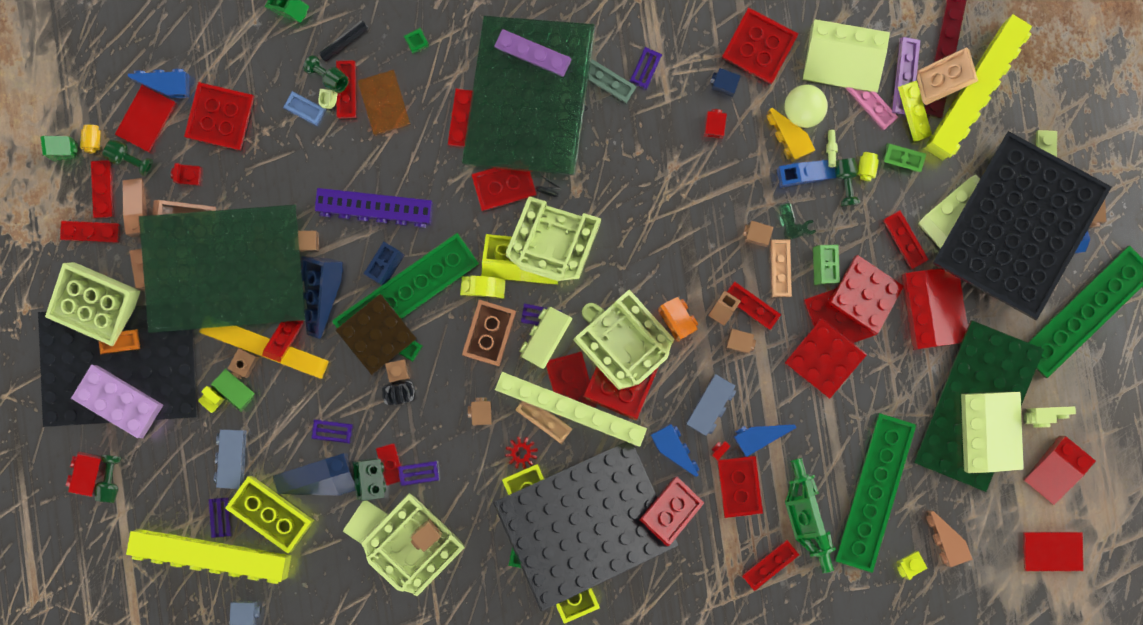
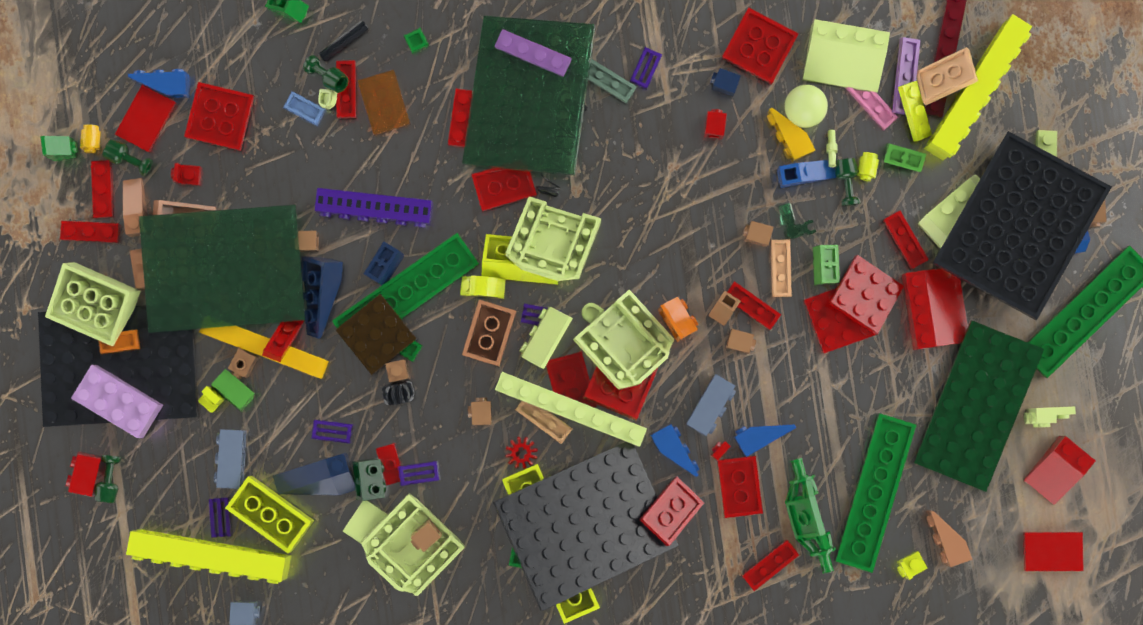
(825, 358): red plate -> none
(992, 432): yellowish green slope -> none

